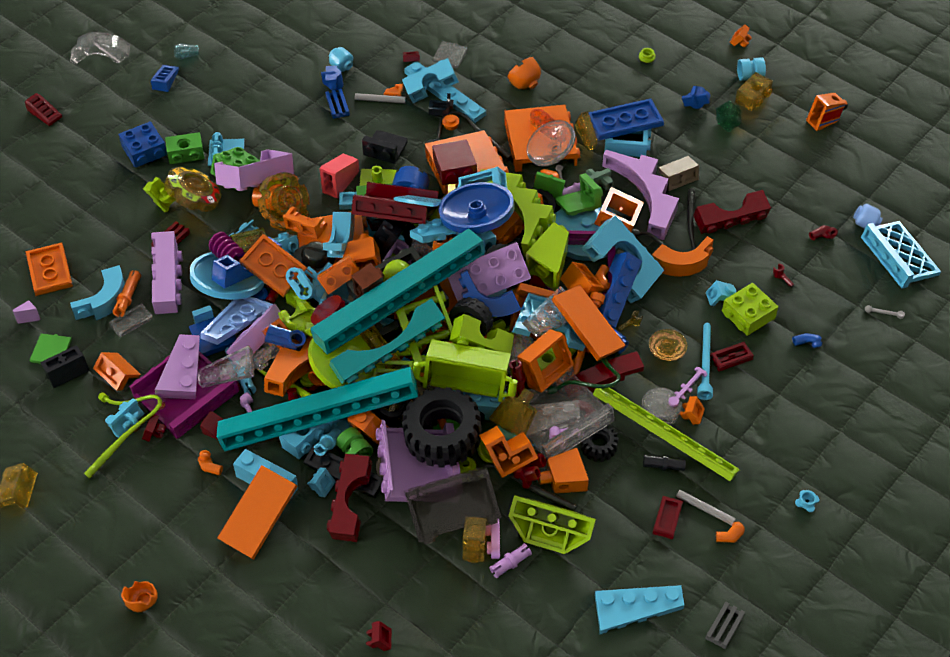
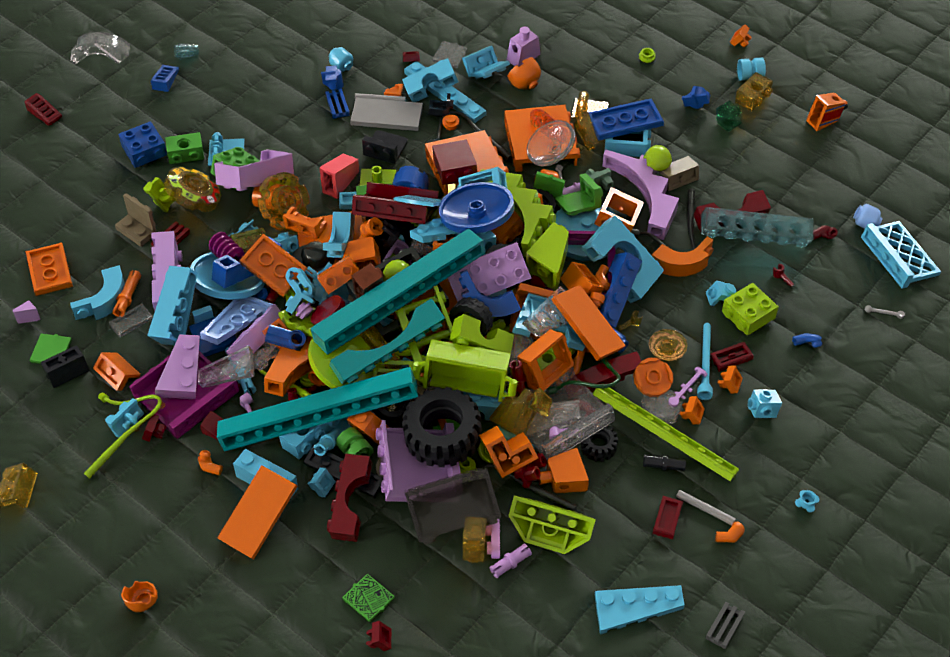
(138, 223): none -> dark tan bracket
(173, 305): none -> medium azure wedge
(293, 302): none -> medium azure bracket
(304, 310): none -> lavender plate
(368, 597): none -> bright green piece
(371, 228): none -> orange wheel
(386, 114): none -> light grey tile
(483, 63): none -> medium azure bracket
(523, 46): none -> lavender torso
(541, 402): none -> clear yellow tile
(583, 104): none -> clear yellow hinge
(653, 377): none -> orange tile
(658, 157): none -> lime hair
(731, 379): none -> orange tile
(764, 403): none -> medium azure brick
(783, 224): none -> clear light blue brick

